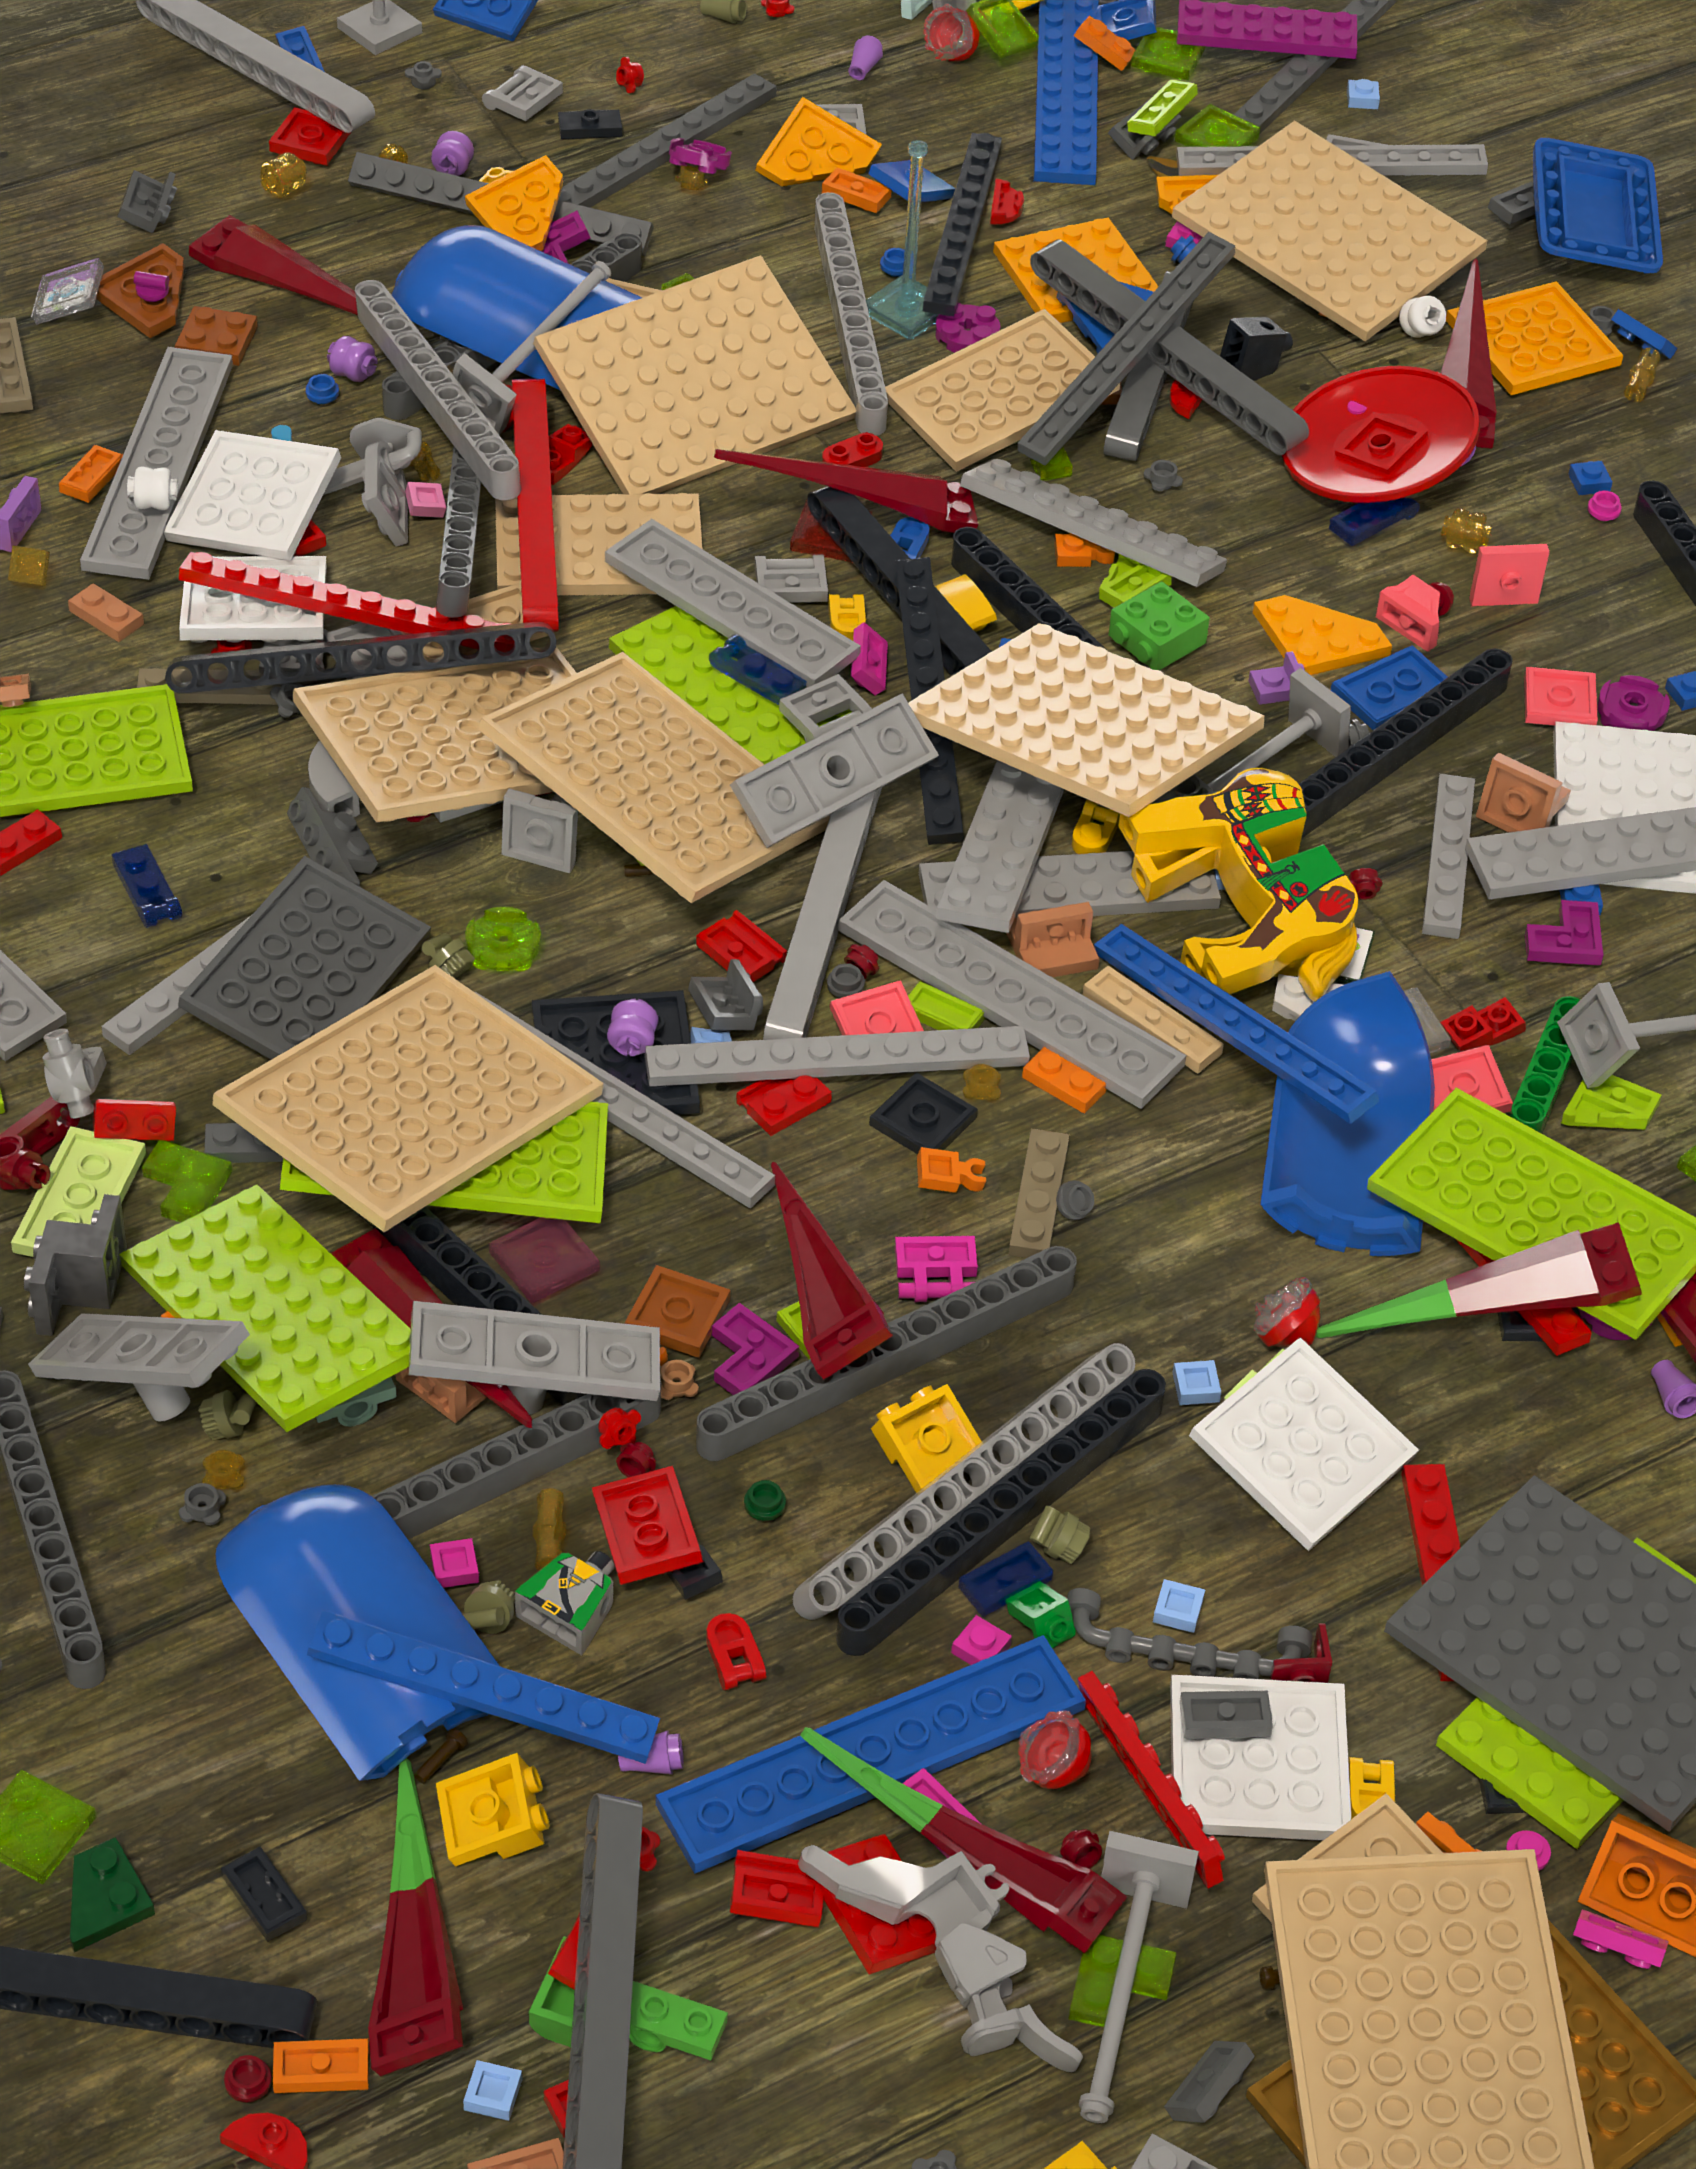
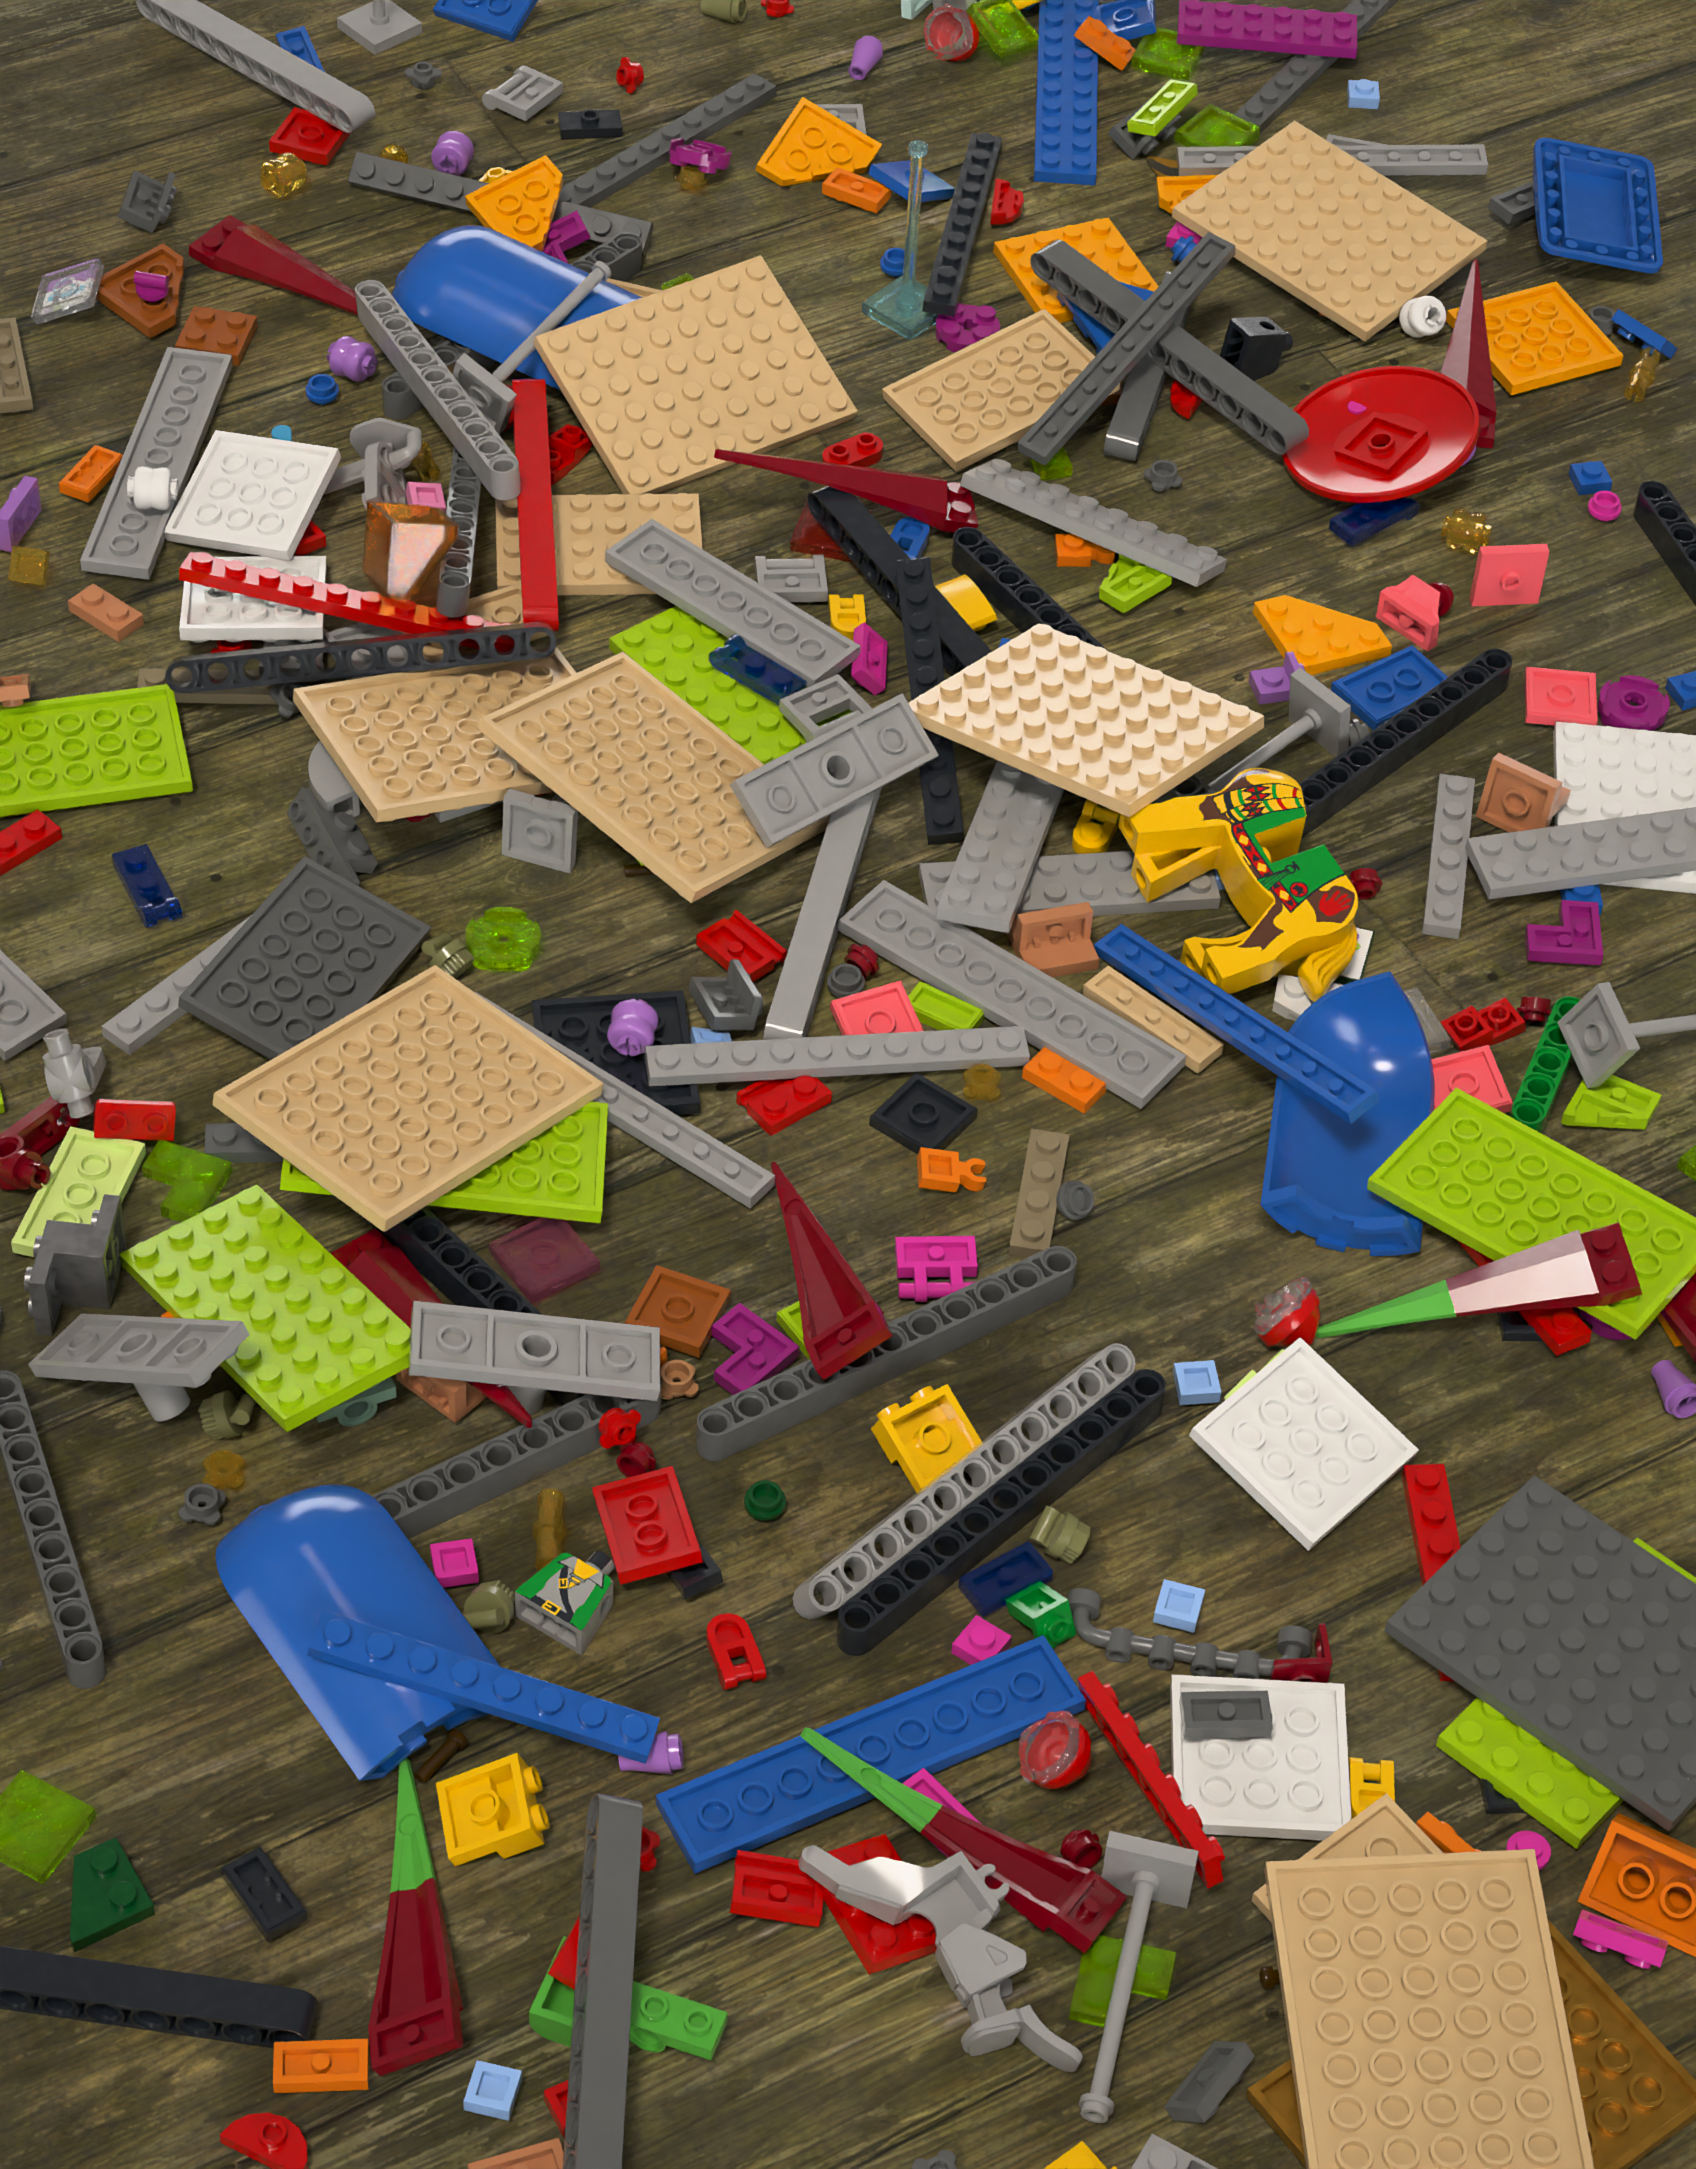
(247, 2078): dark red plate -> none
(405, 545): none -> clear orange windscreen
(851, 314): light grey beam -> none
(1158, 626): bright green brick -> none
(1534, 1009): none -> dark red plate

